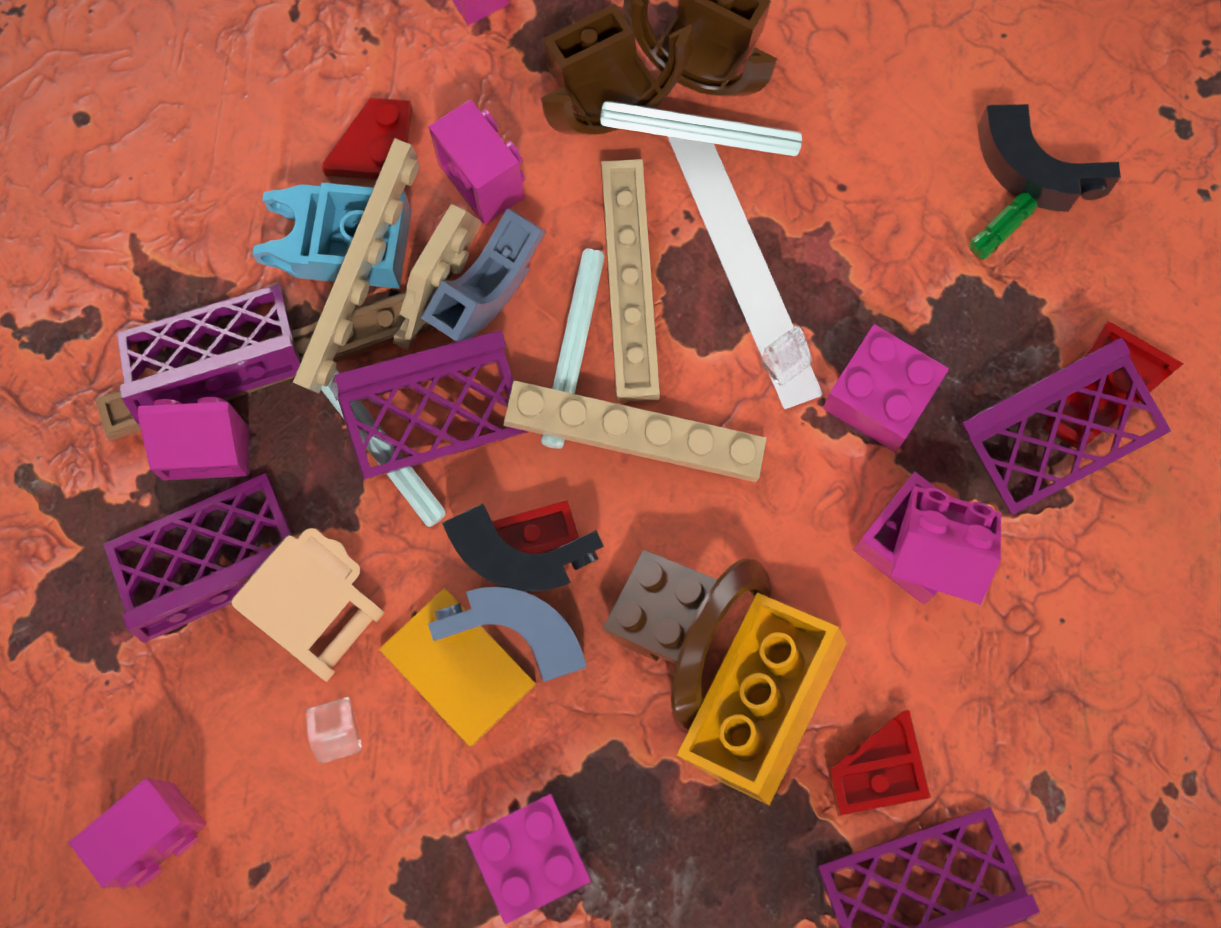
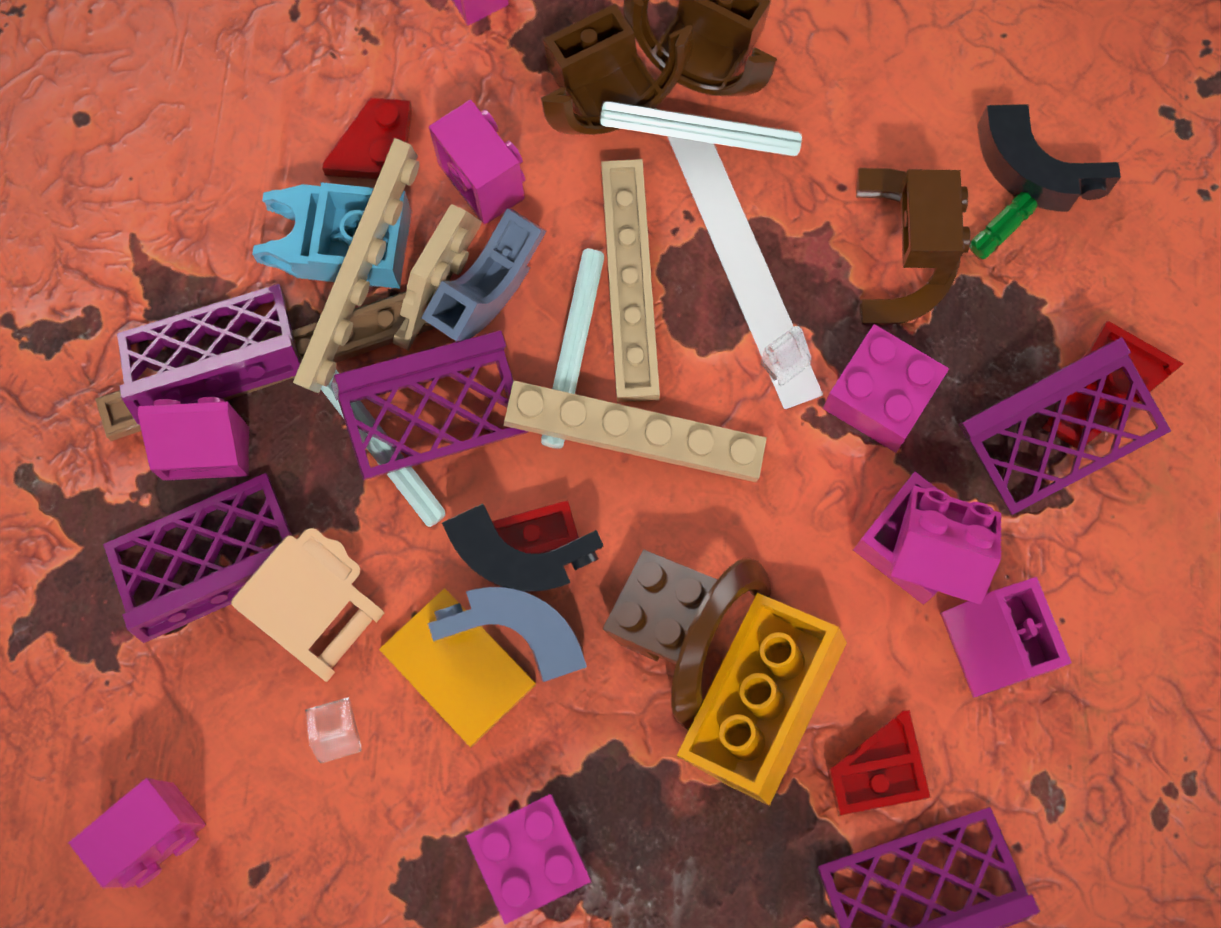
(930, 235): none -> reddish brown piece
(1005, 637): none -> dark pink slope

